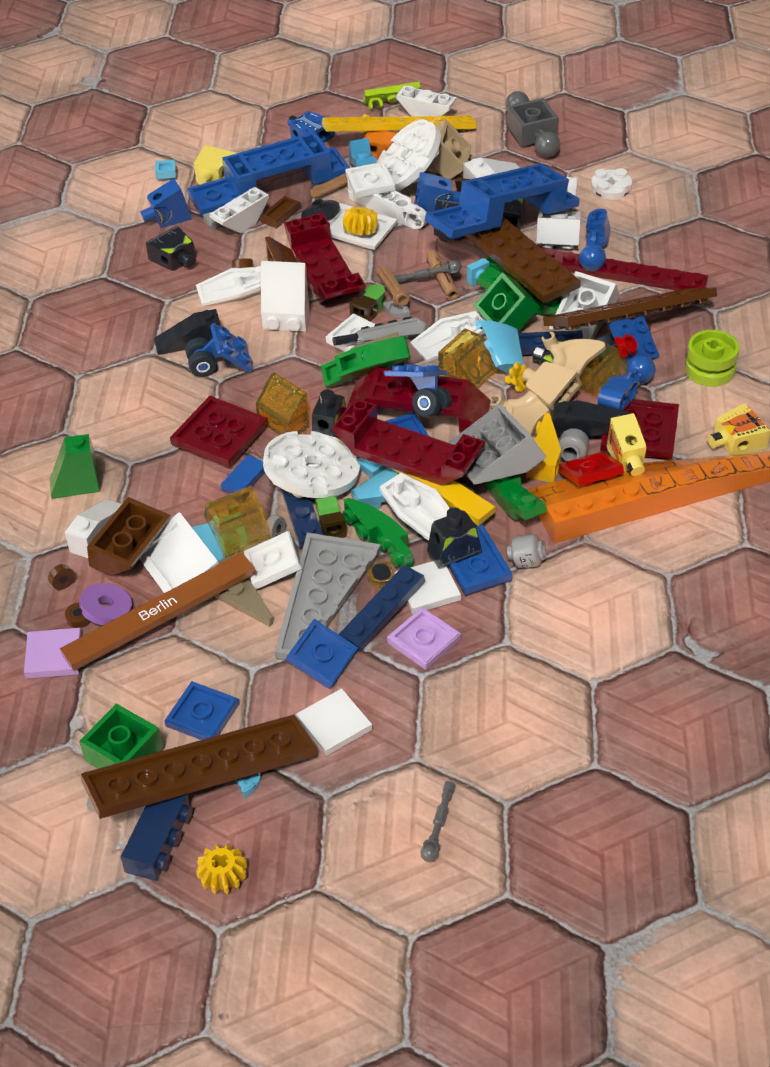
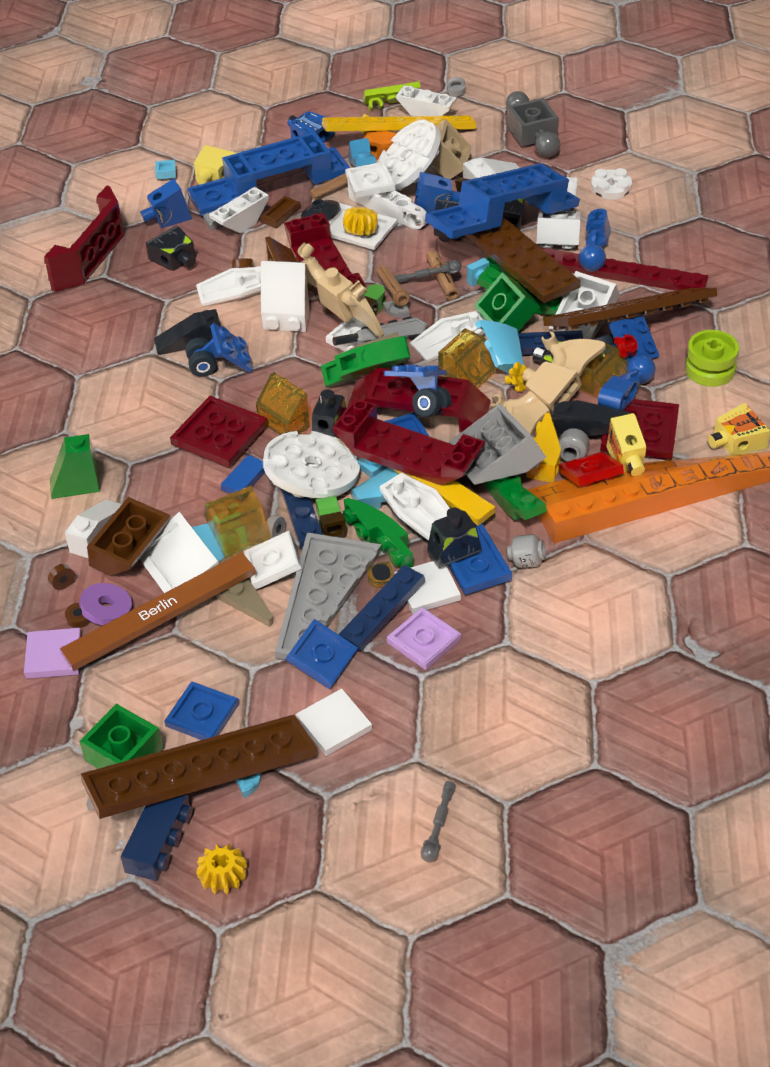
(76, 264): none -> dark red slope
(339, 293): none -> tan torso
(456, 87): none -> light grey tile

